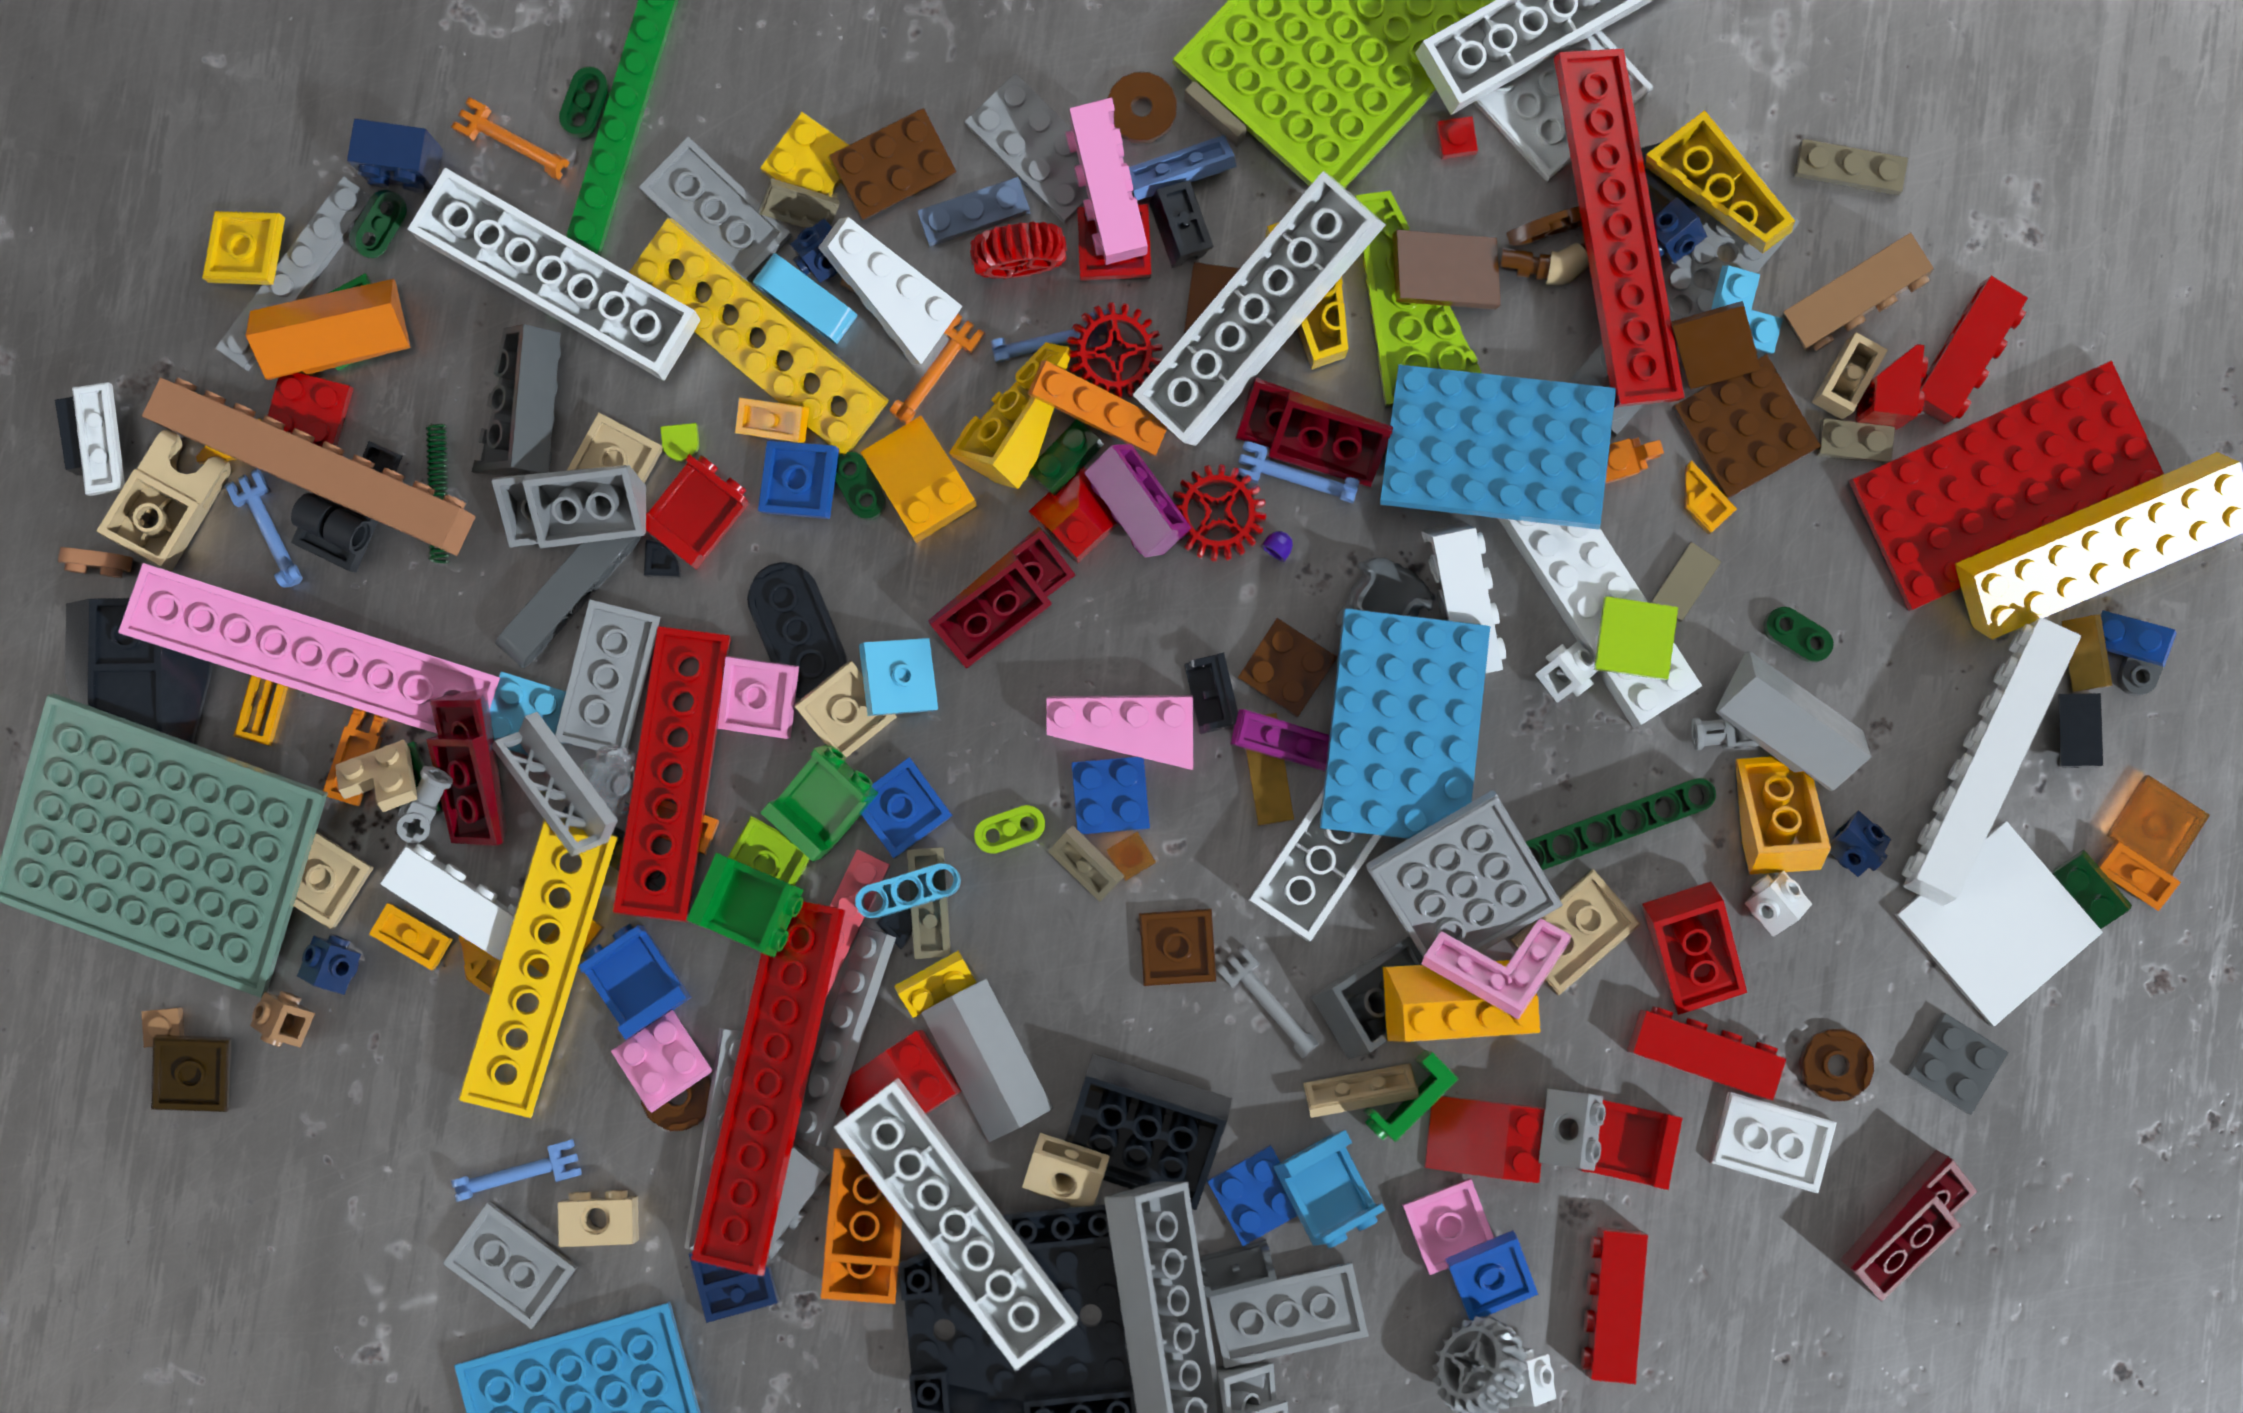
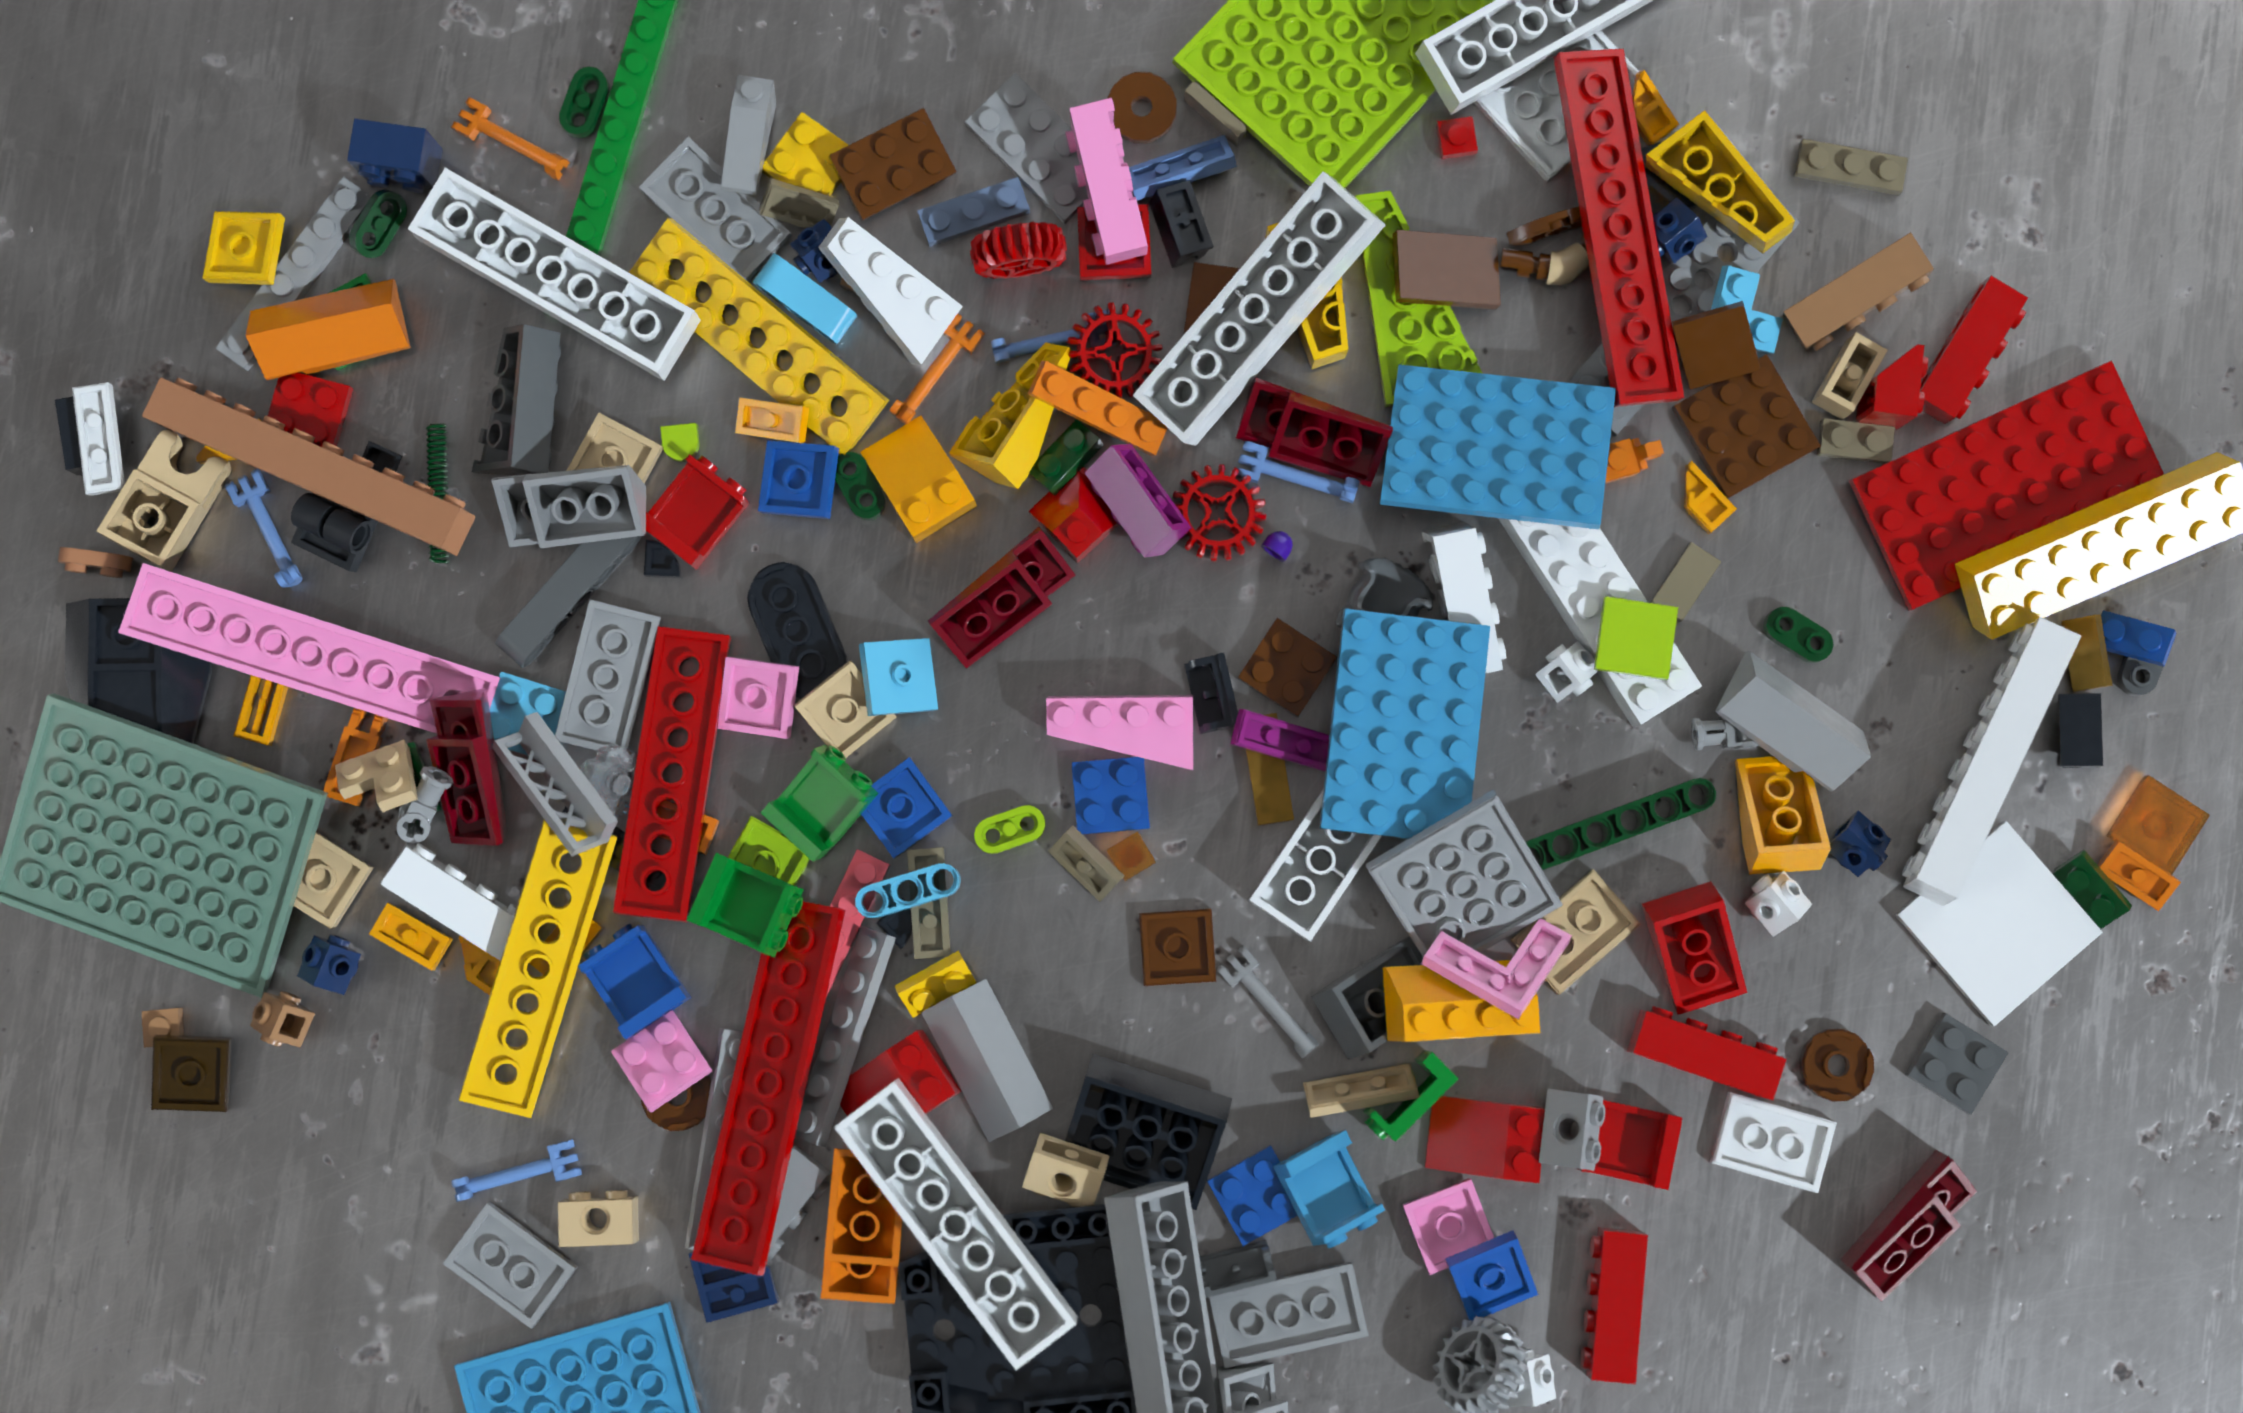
(748, 134): none -> light grey slope
(1651, 112): none -> light orange tile

